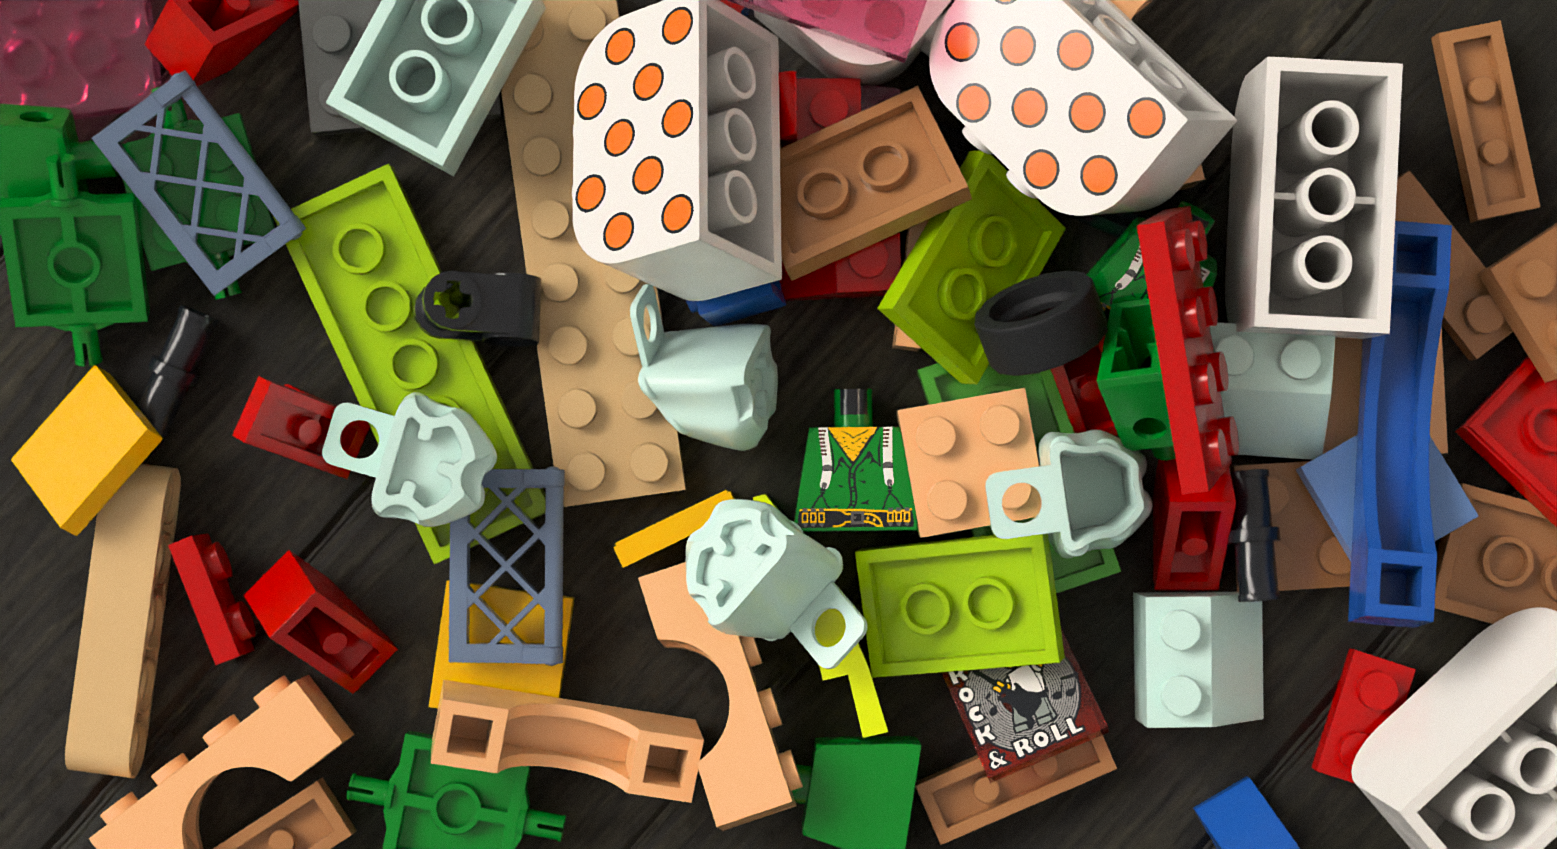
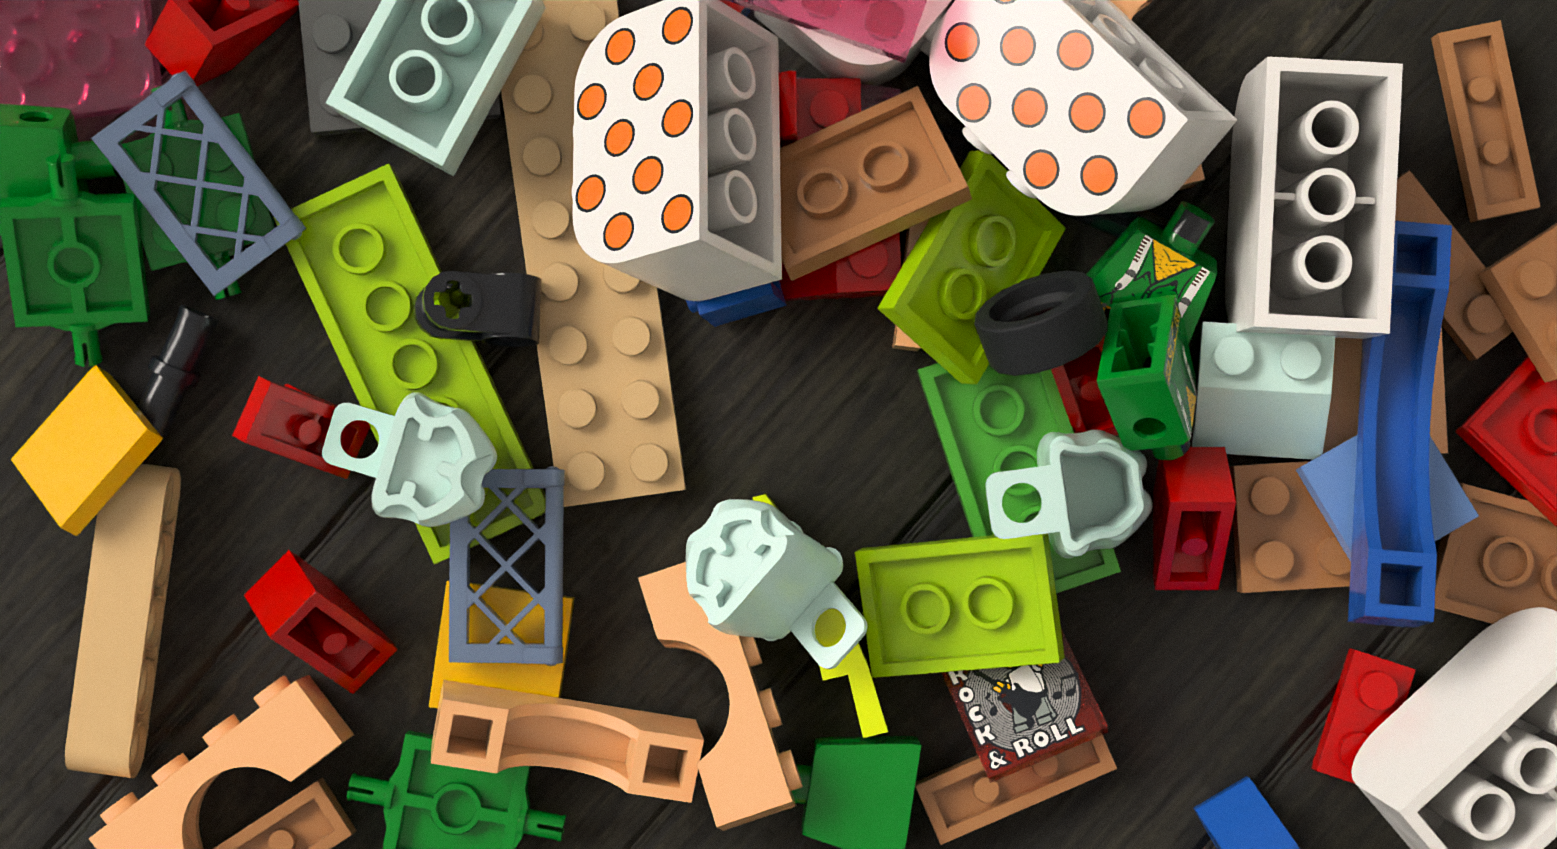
(204, 574): red plate -> none
(668, 530): yellow tile -> none
(709, 379): light aqua piece -> none
(855, 473): torso -> none
(955, 450): light nougat plate -> none
(1189, 366): red plate -> none
(1197, 659): light aqua slope -> none
(1254, 537): black pin -> none

